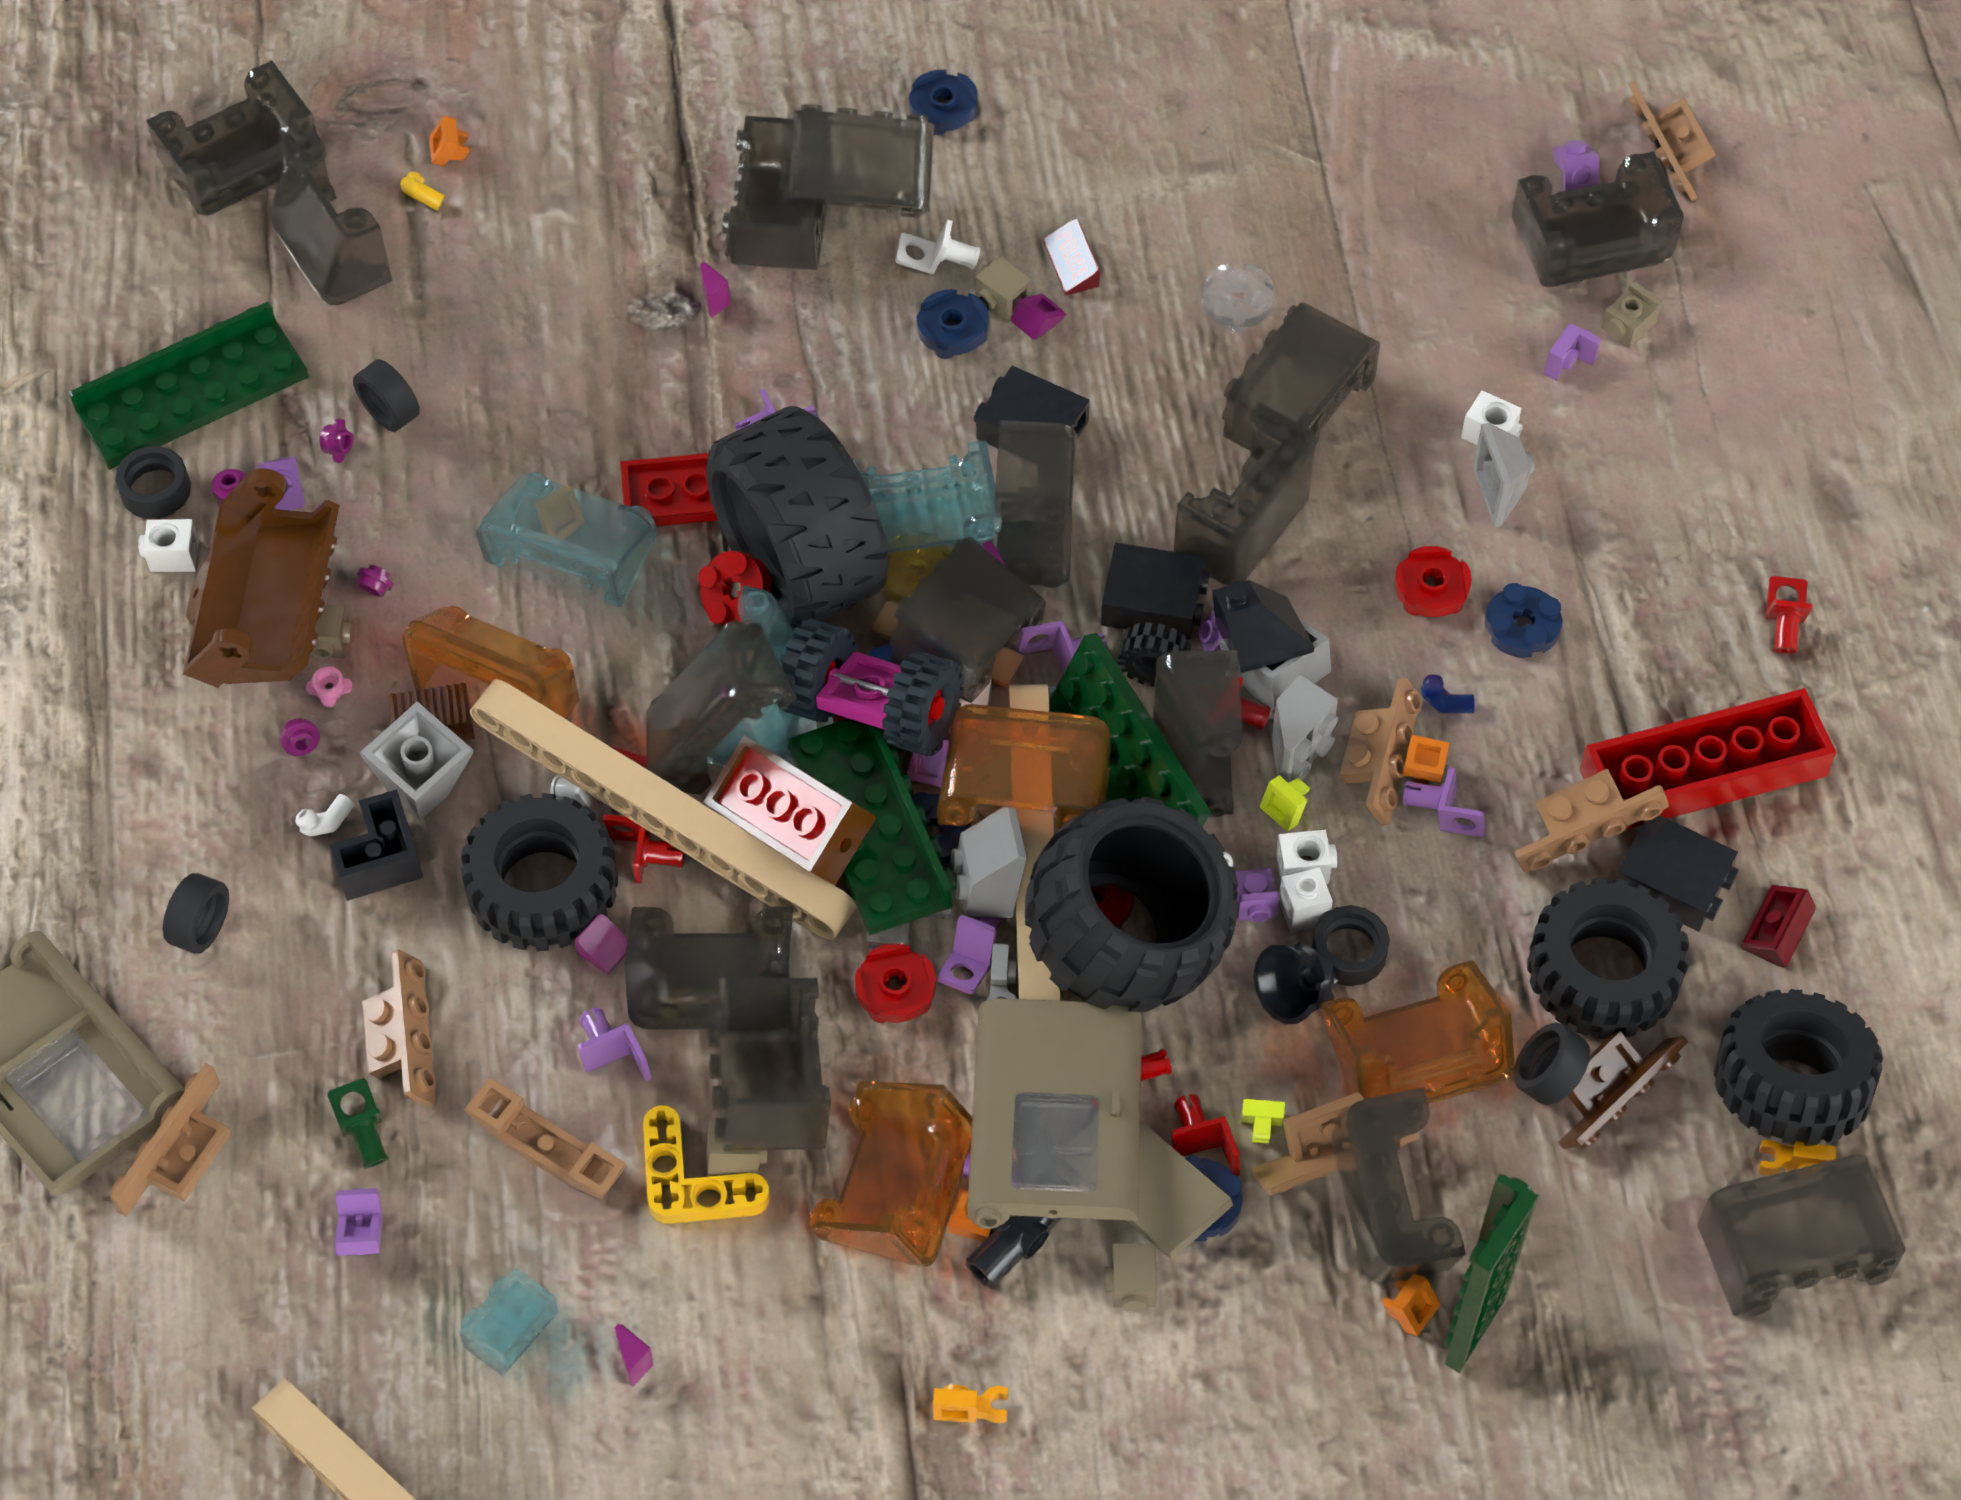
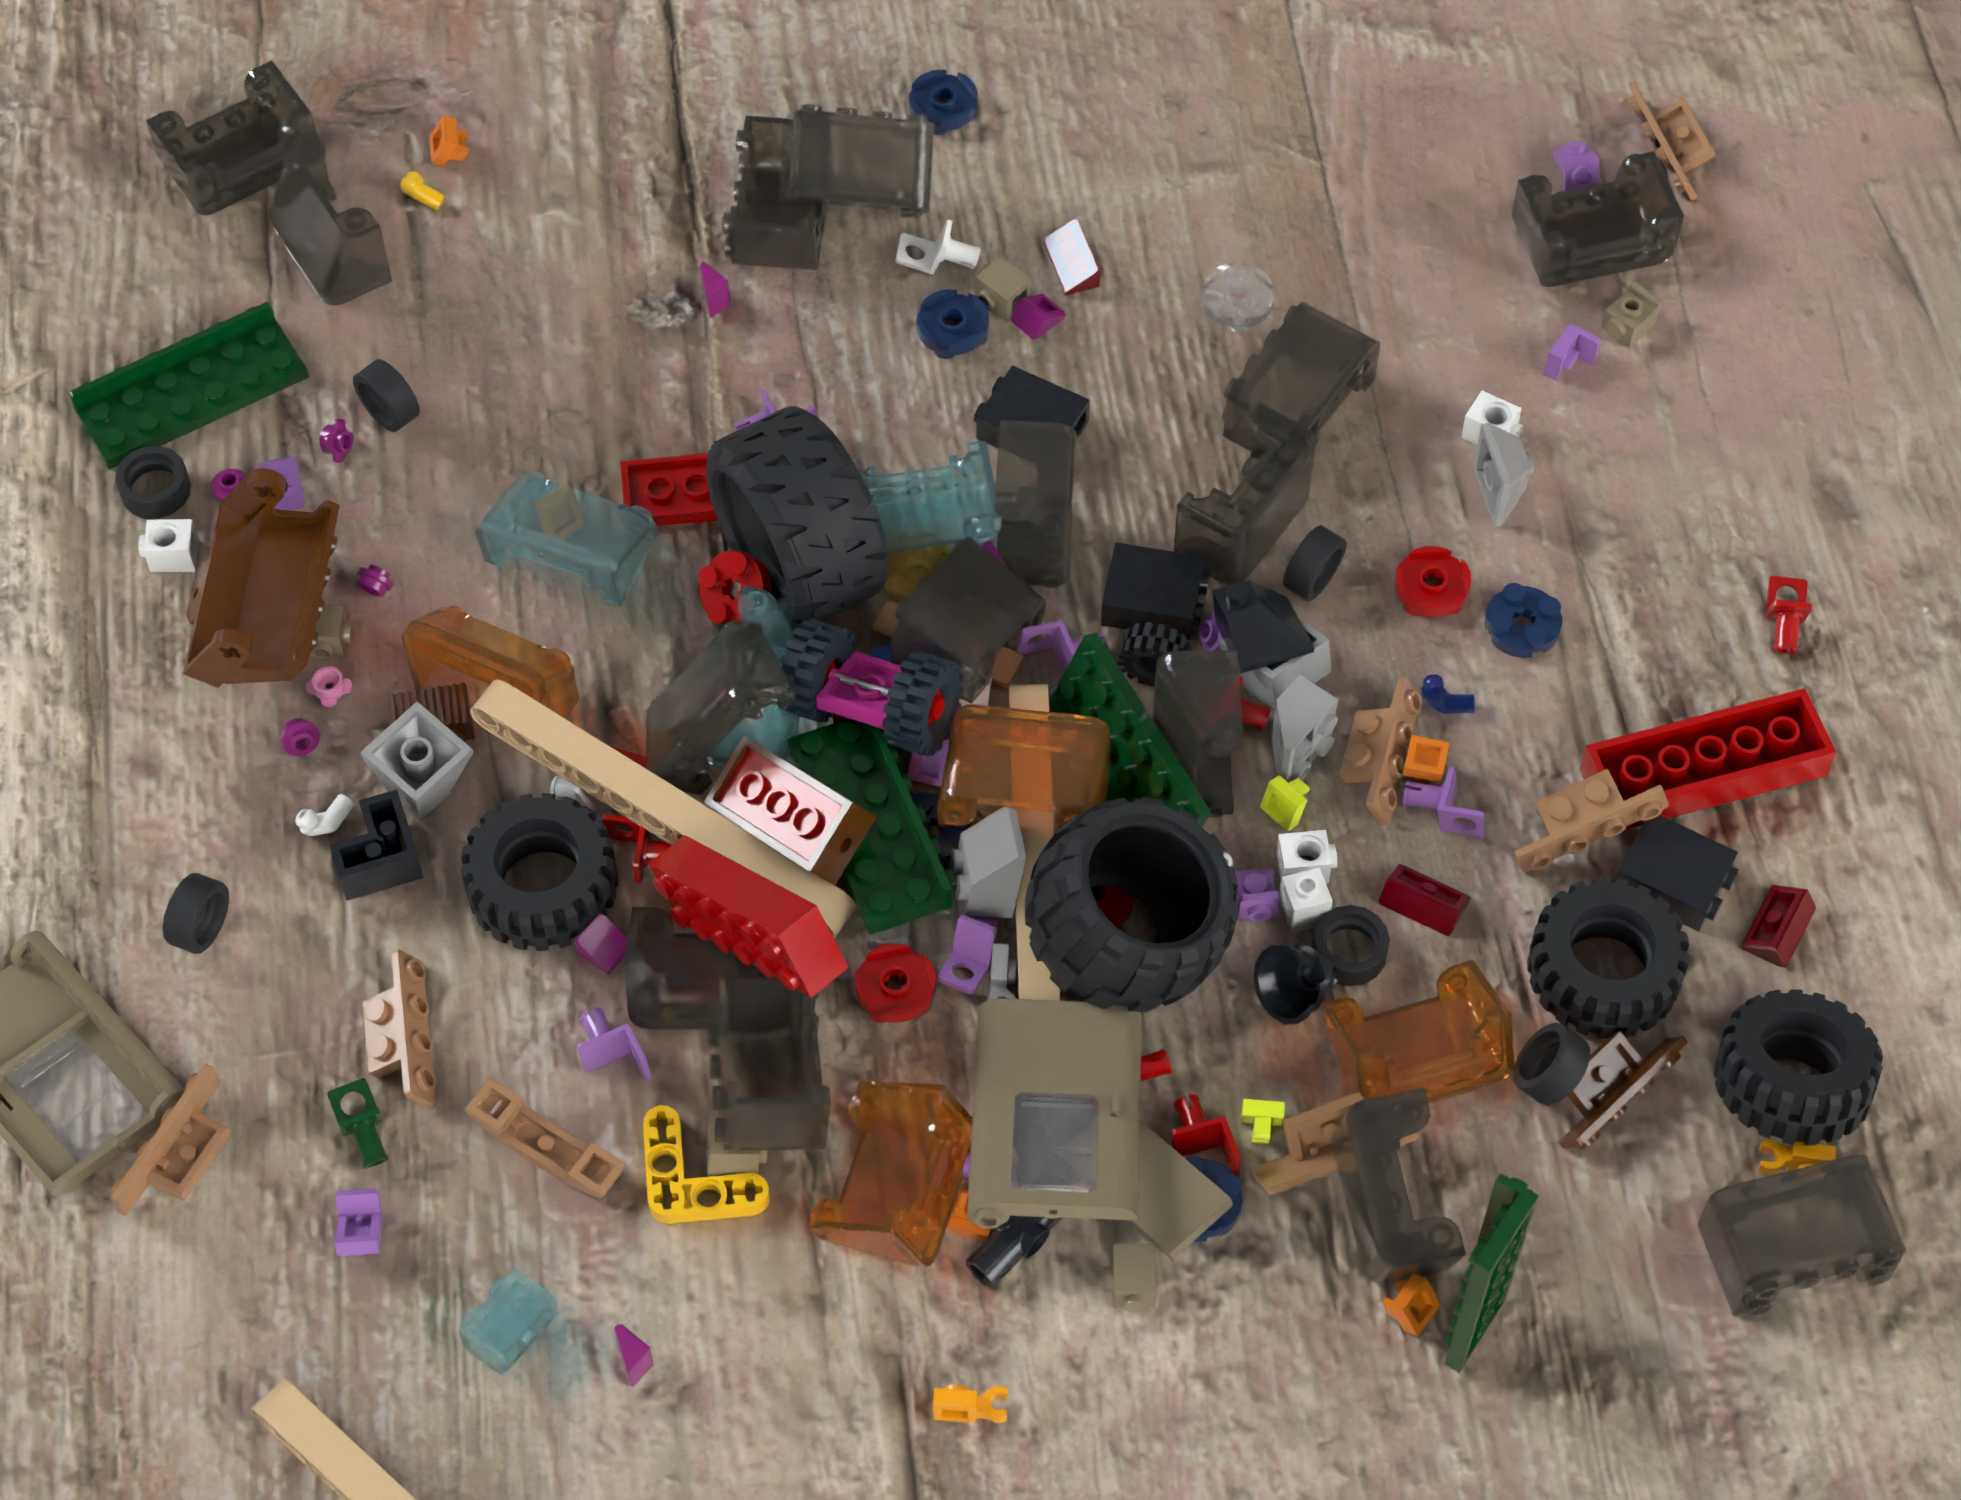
(748, 916): none -> red brick
(1314, 563): none -> black tyre
(1423, 899): none -> dark red slope

